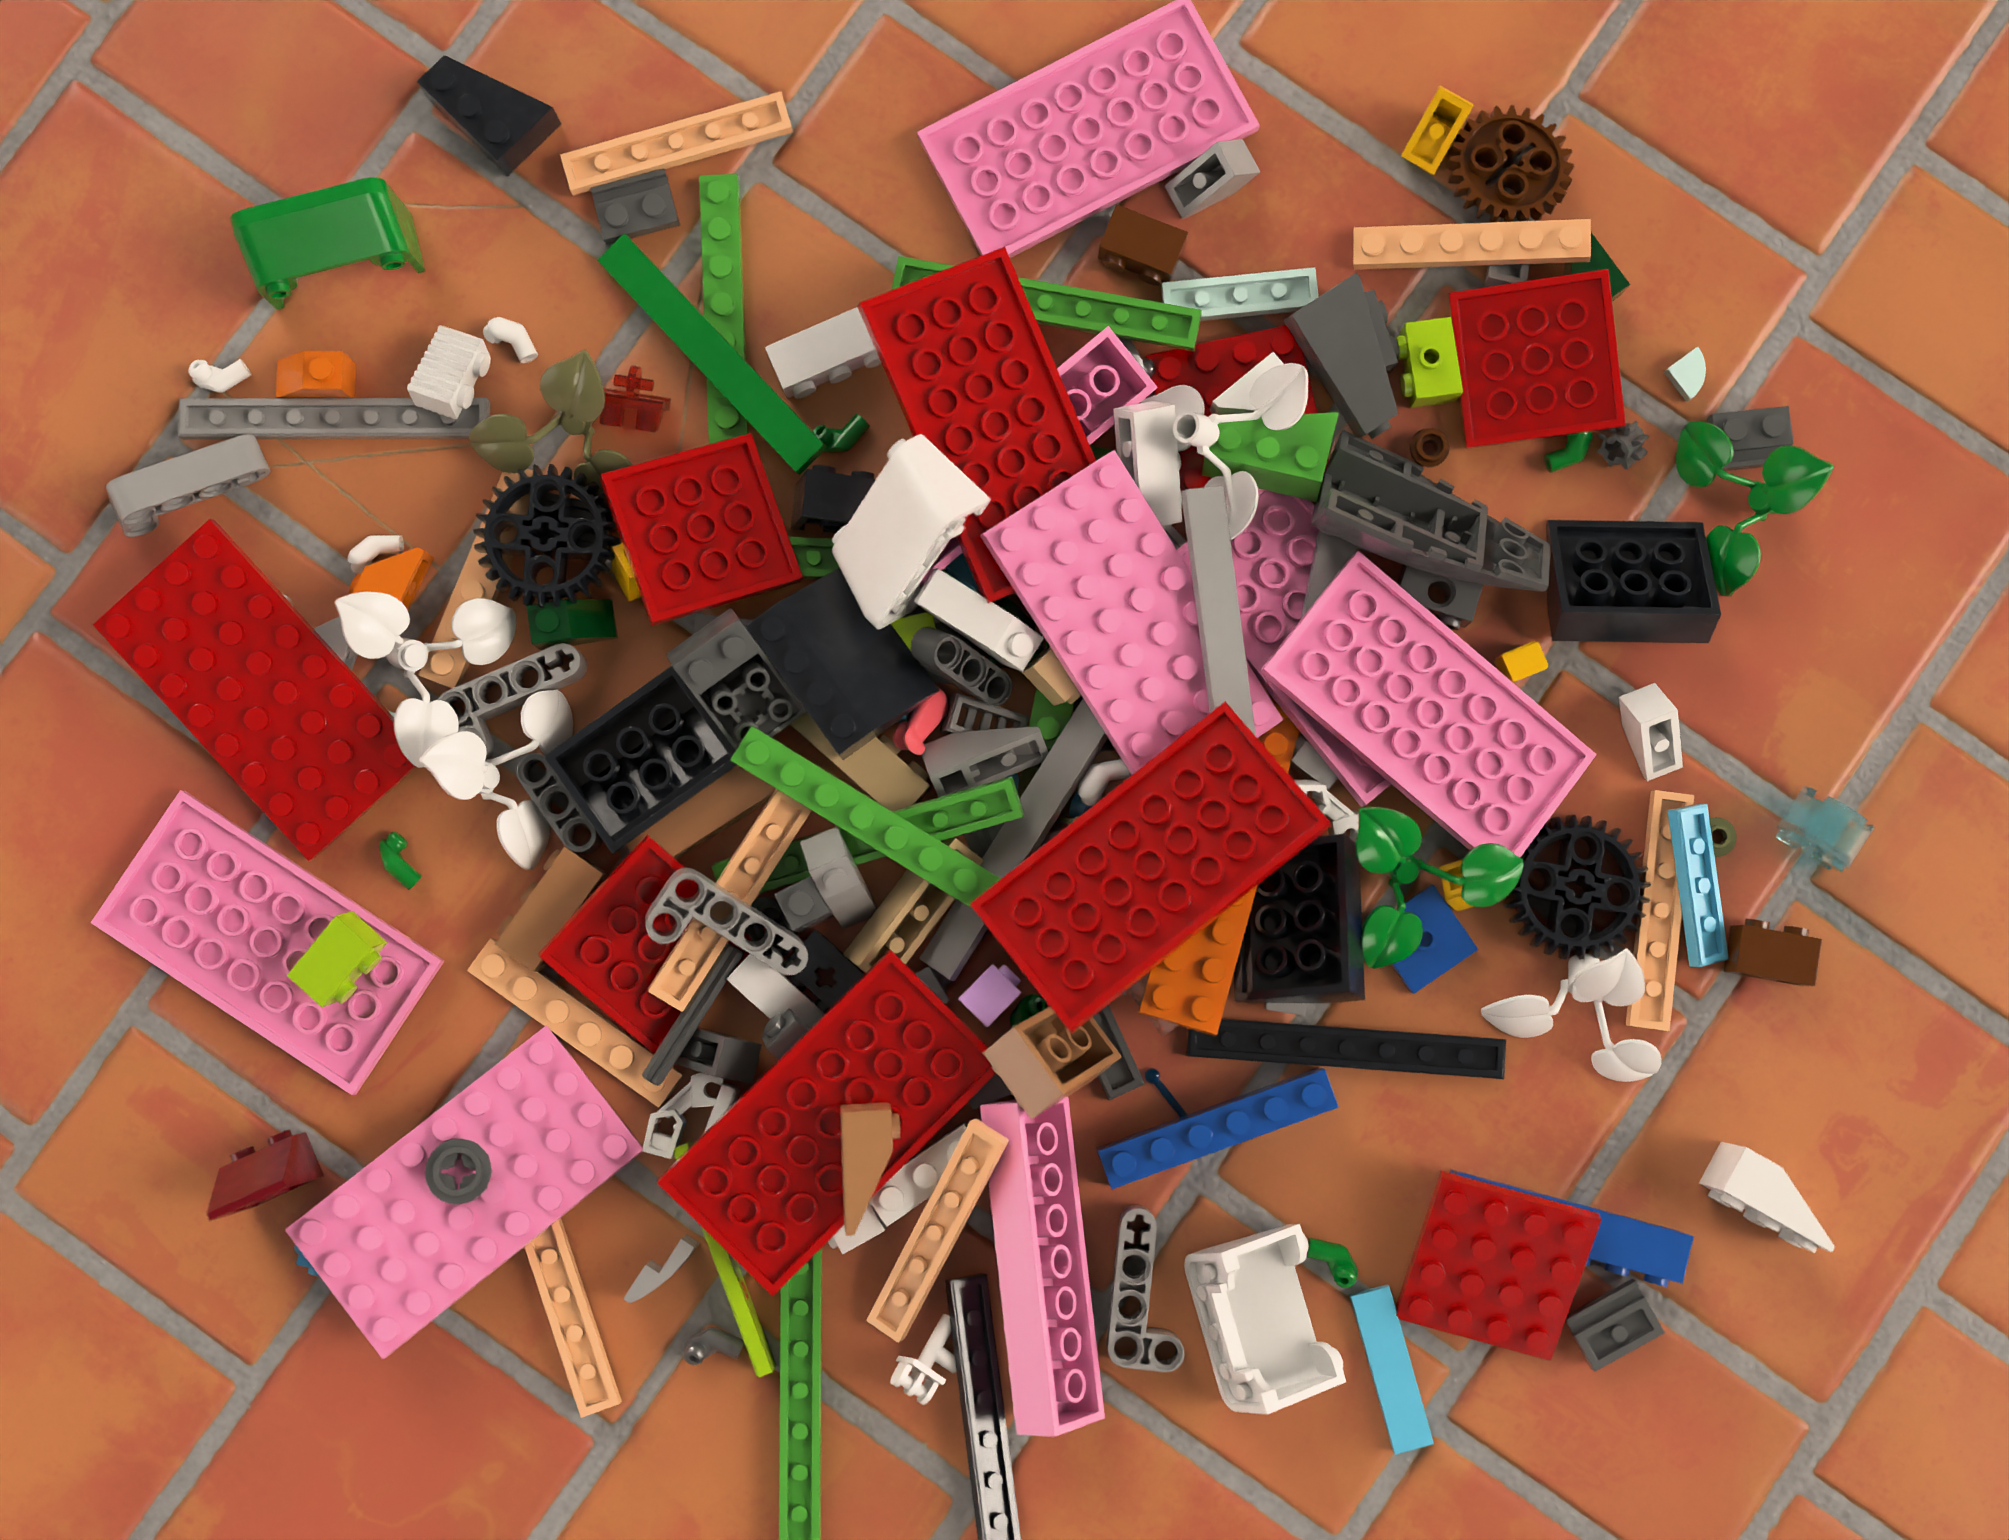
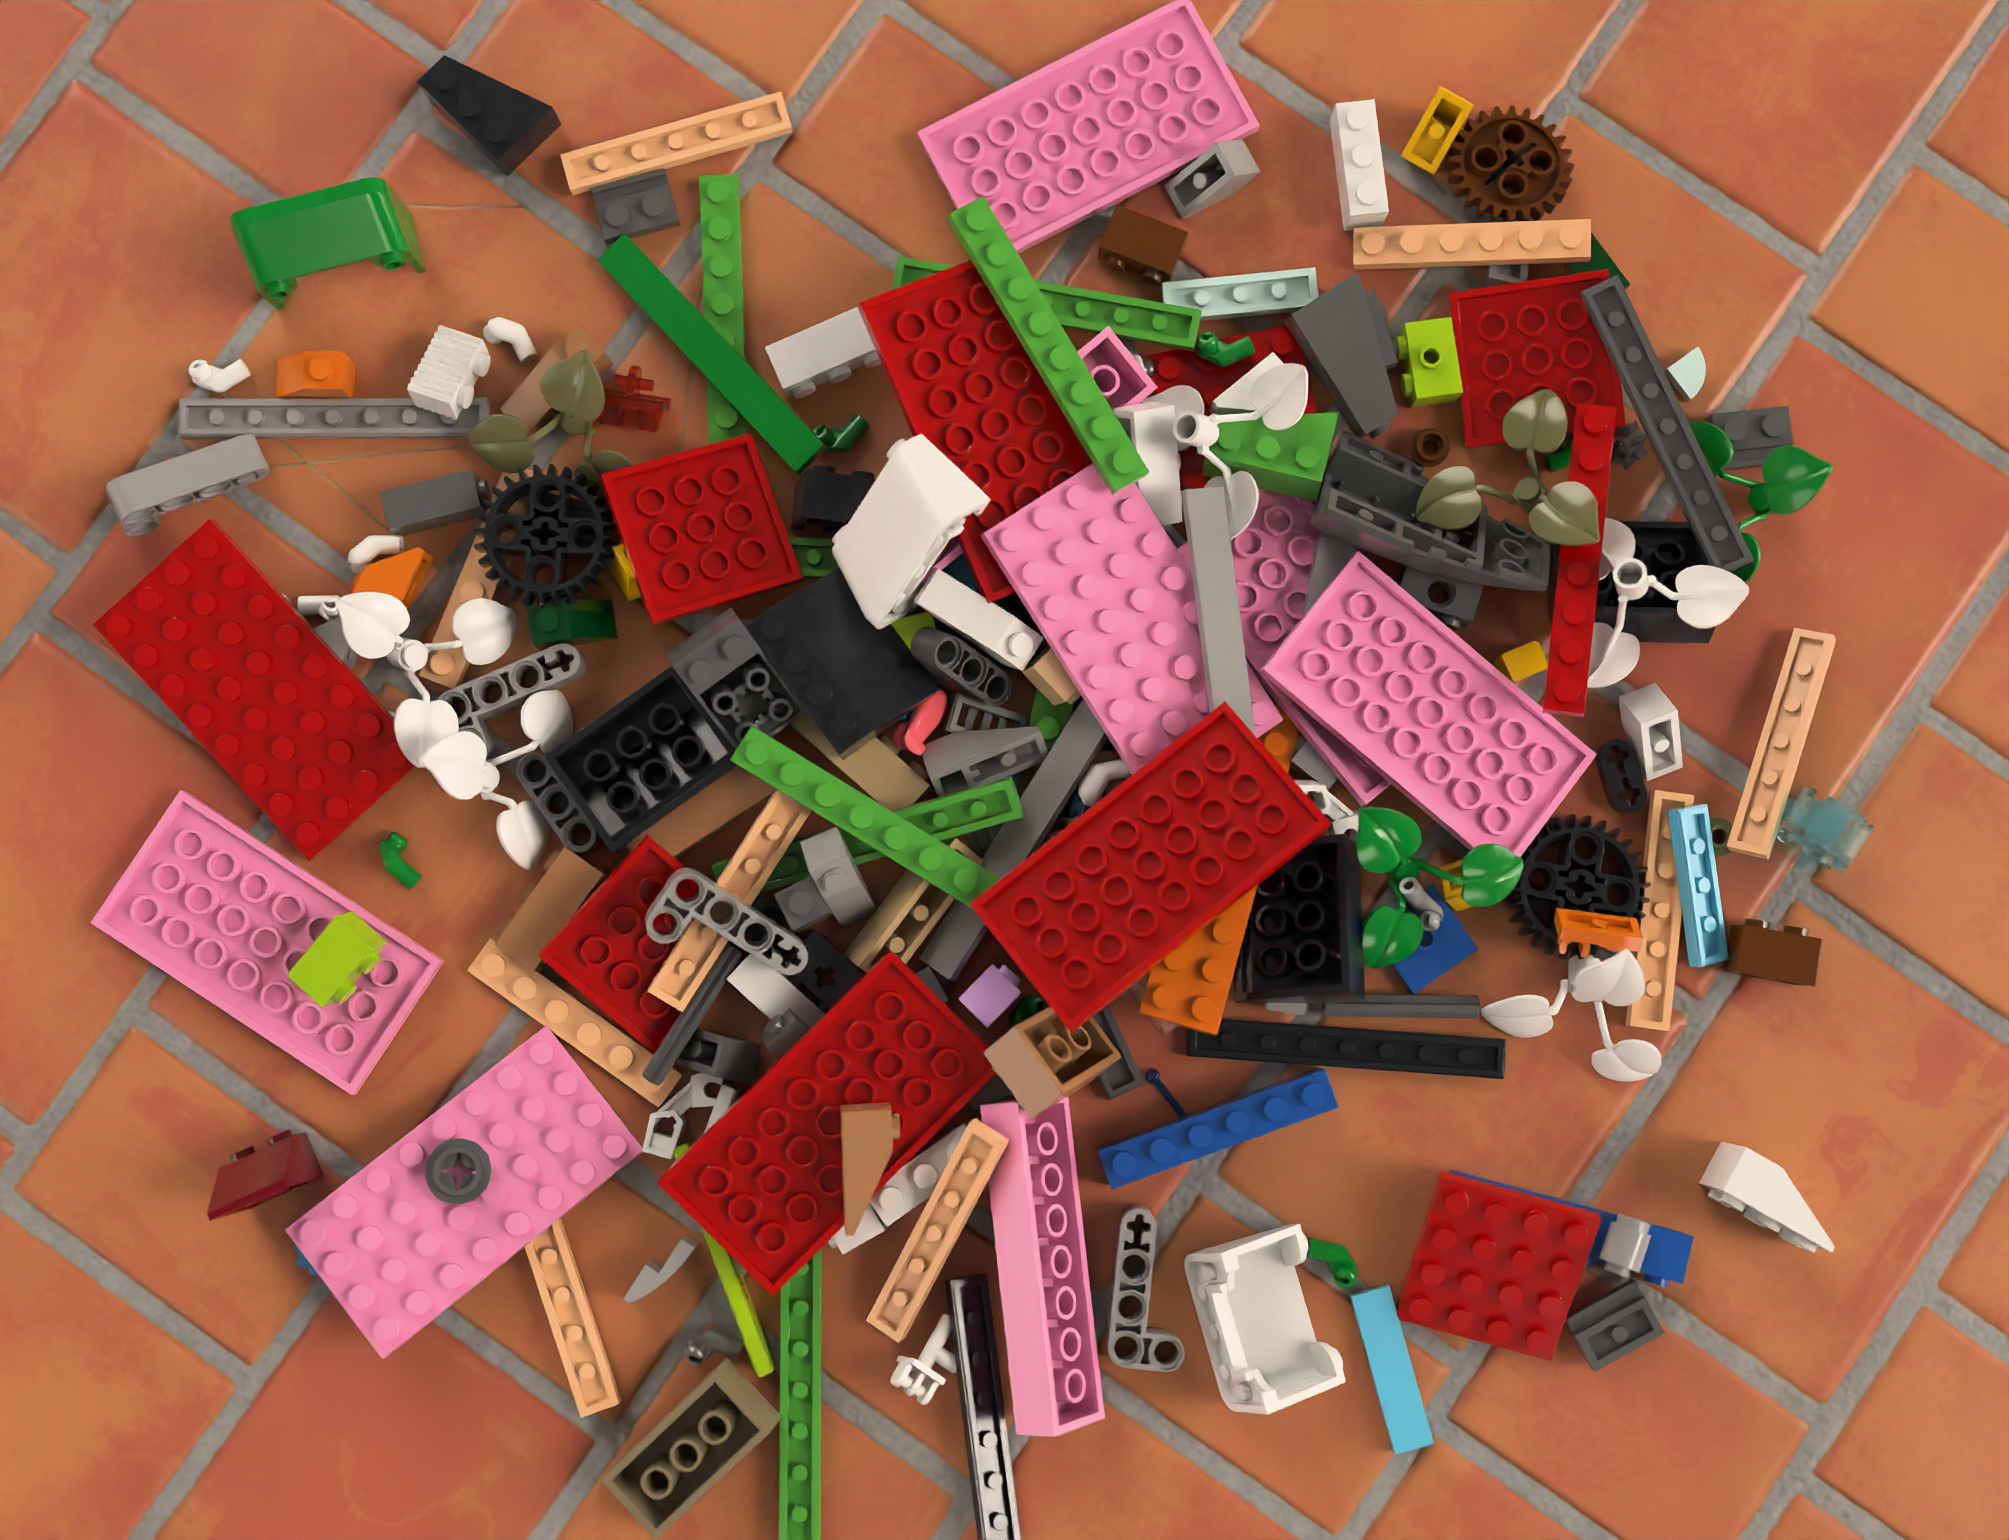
(319, 605): none -> white arm
(435, 502): none -> dark grey brick
(528, 400): none -> medium nougat slope
(691, 1448): none -> dark tan brick
(1047, 345): none -> bright green plate
(1220, 353): none -> green arm
(1359, 164): none -> white brick
(1407, 1006): none -> dark grey axle
(1421, 904): none -> light grey arm
(1560, 516): none -> olive plant
(1579, 568): none -> red plate
(1589, 928): none -> orange plate
(1625, 1245): none -> light grey brick
(1629, 772): none -> black beam
(1665, 425): none -> dark grey tile
(1704, 595): none -> white plant
(1781, 743): none -> light nougat plate

